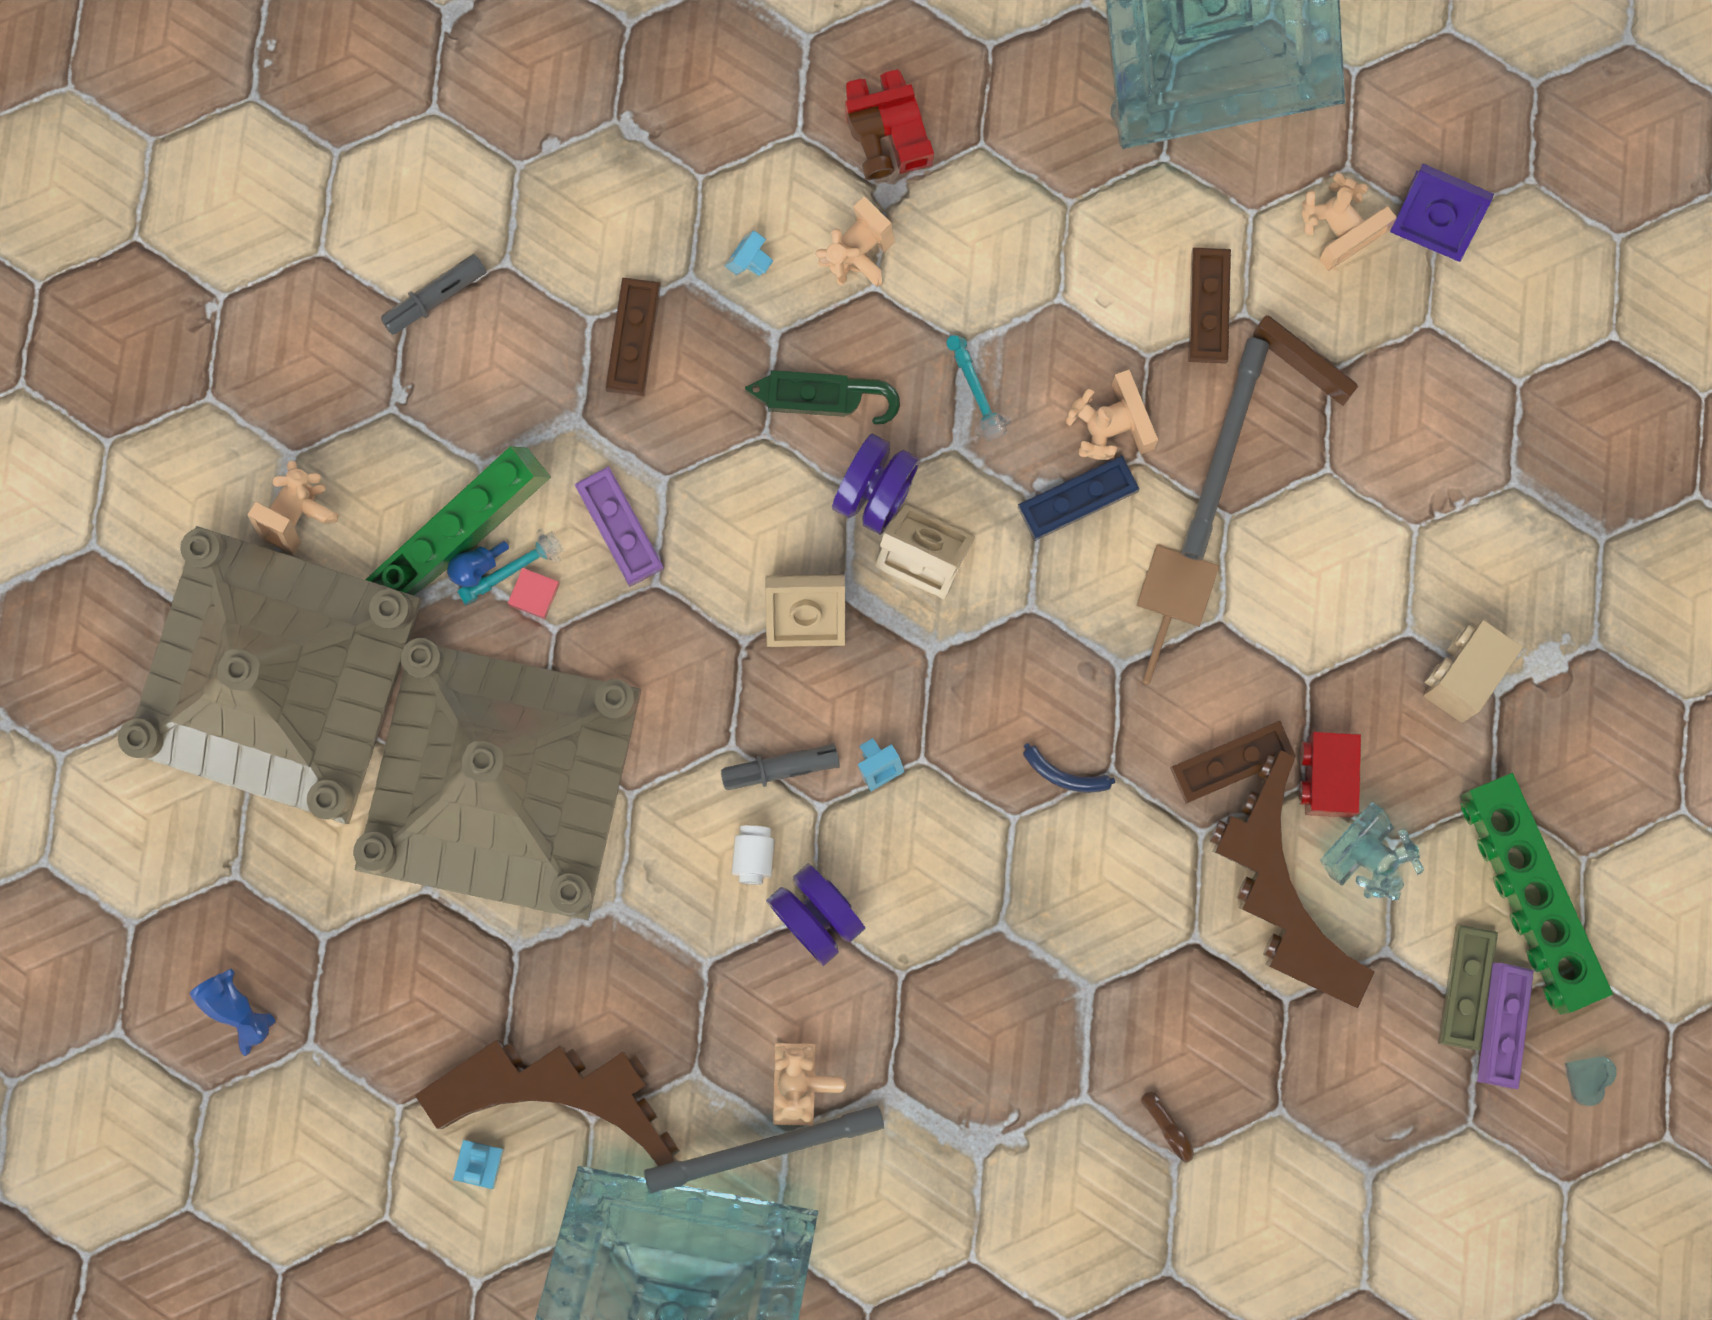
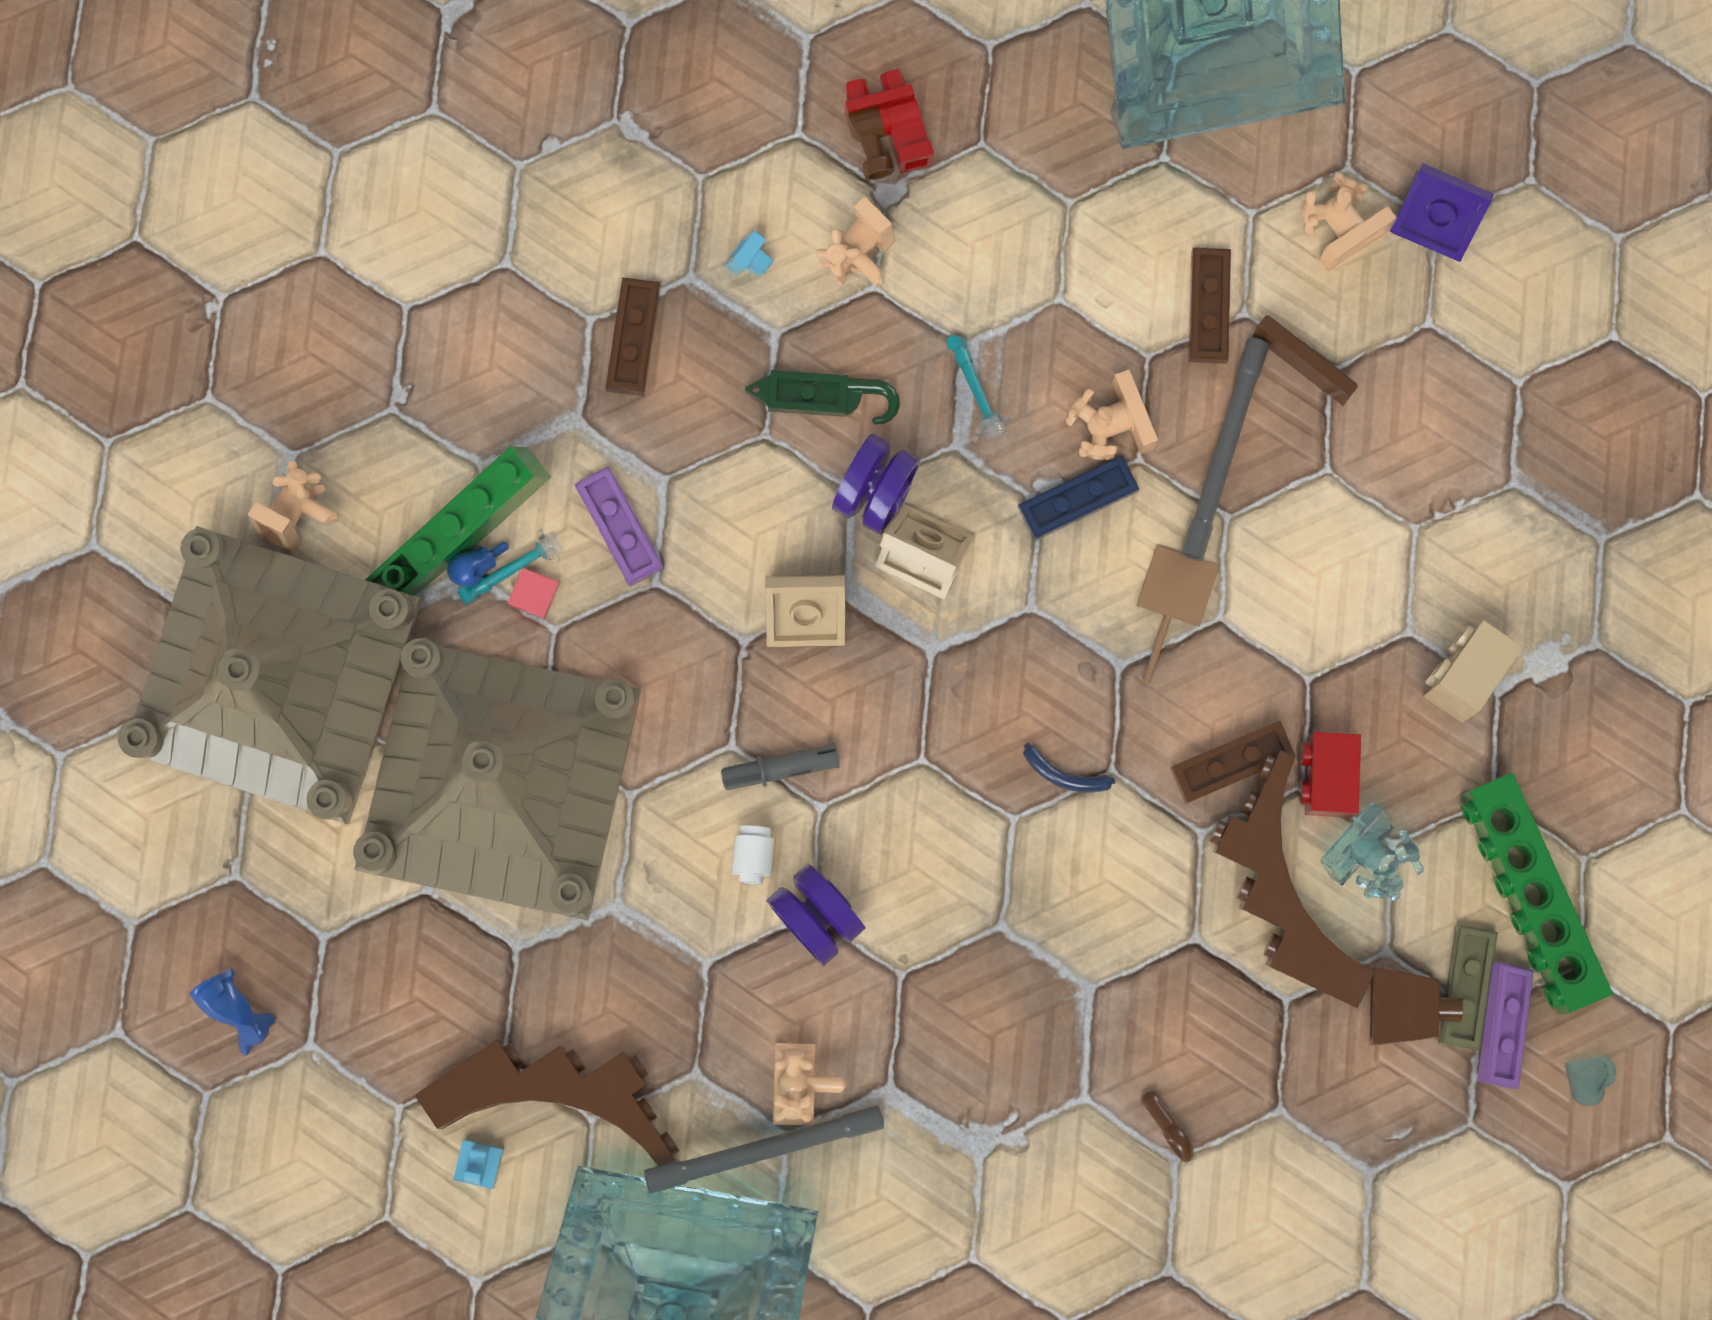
(433, 294): dark grey axle -> none
(879, 765): medium azure tile -> none
(1408, 1007): none -> reddish brown torso

